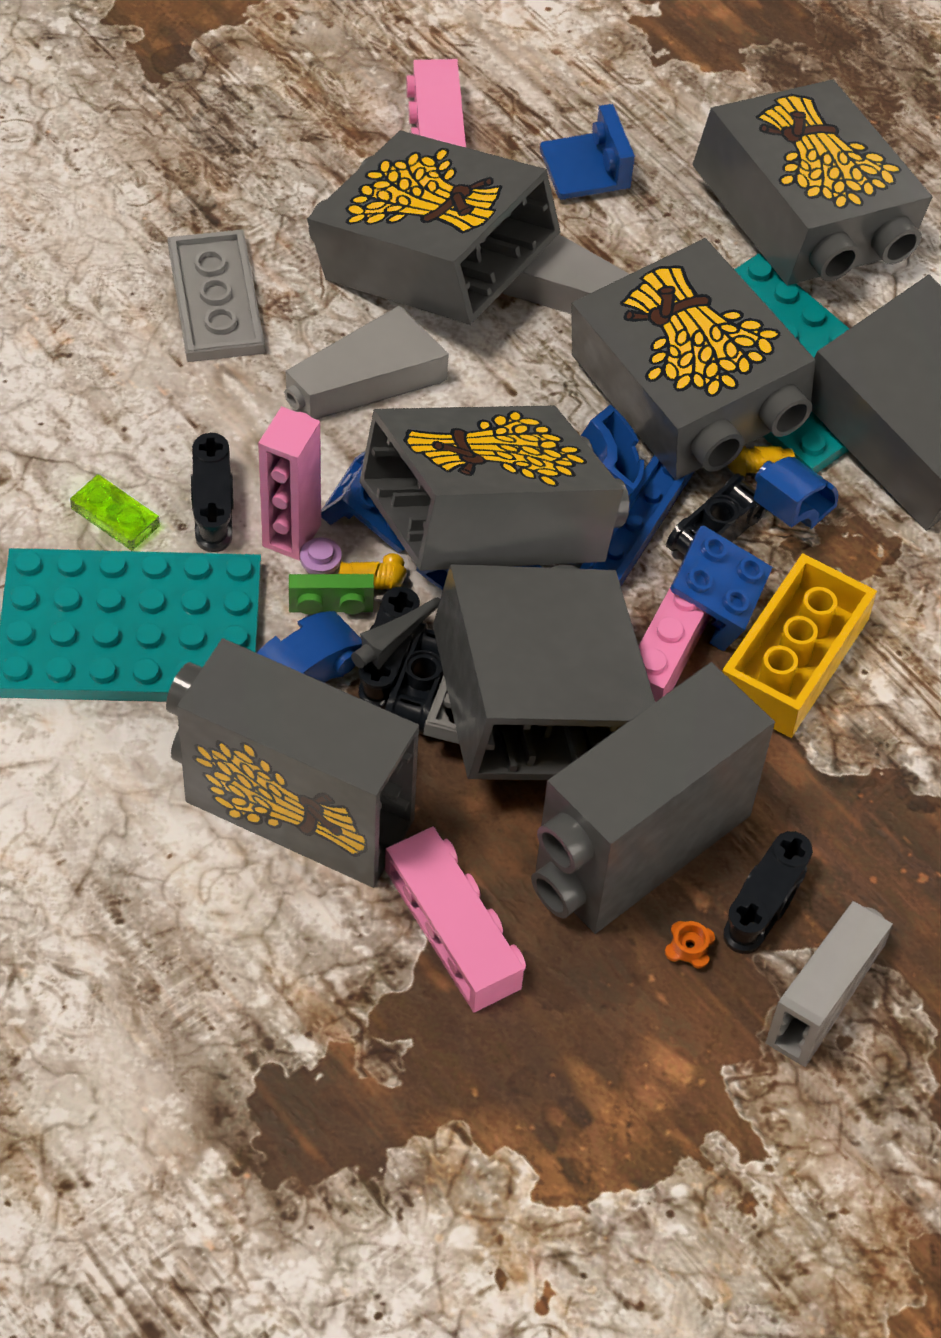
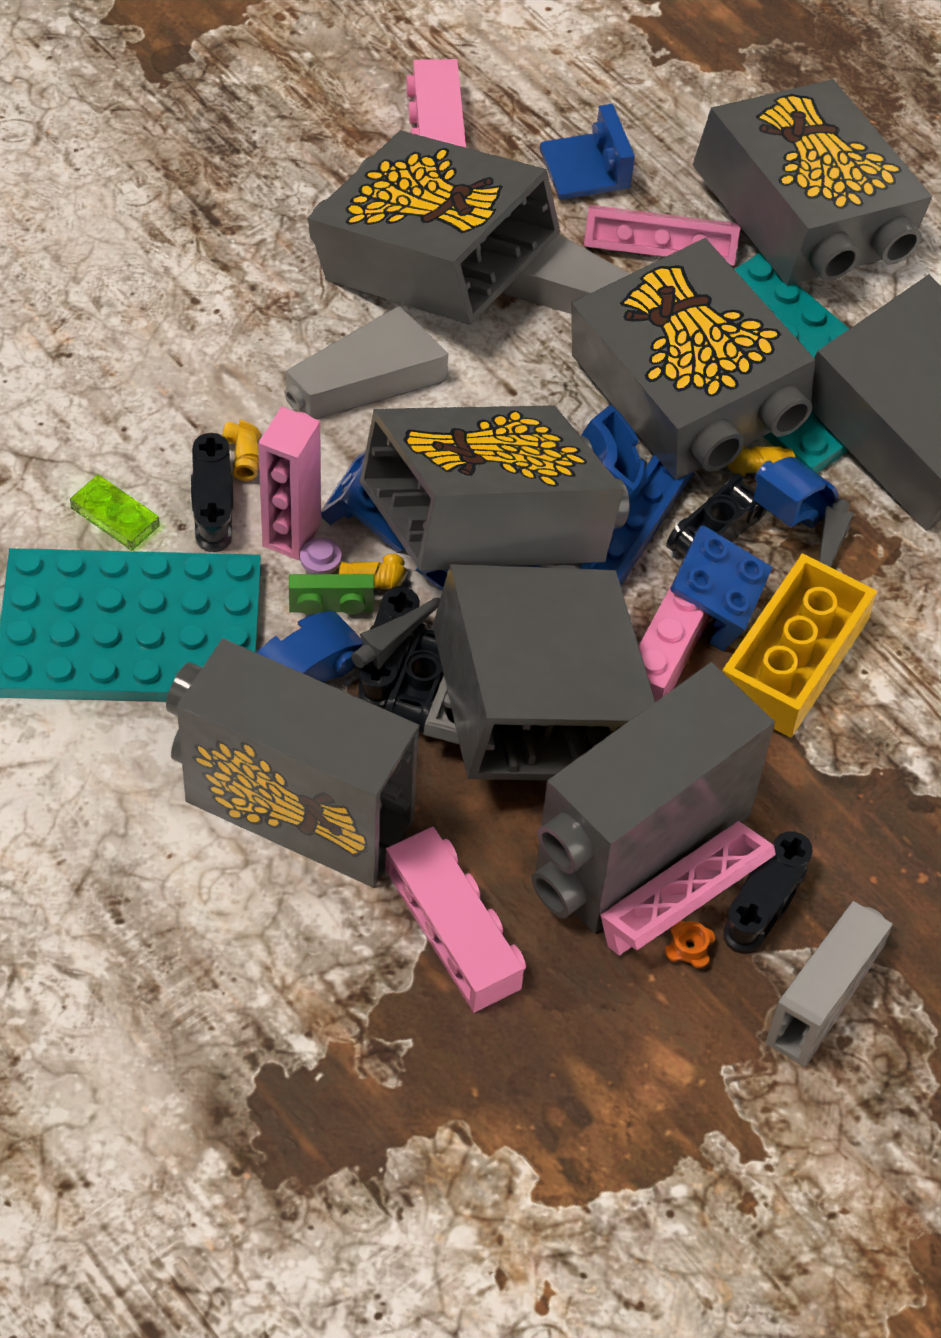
(215, 295): light grey tile -> none
(246, 450): none -> yellow arm
(656, 232): none -> bright pink fence
(684, 887): none -> bright pink fence
(834, 530): none -> dark grey piece

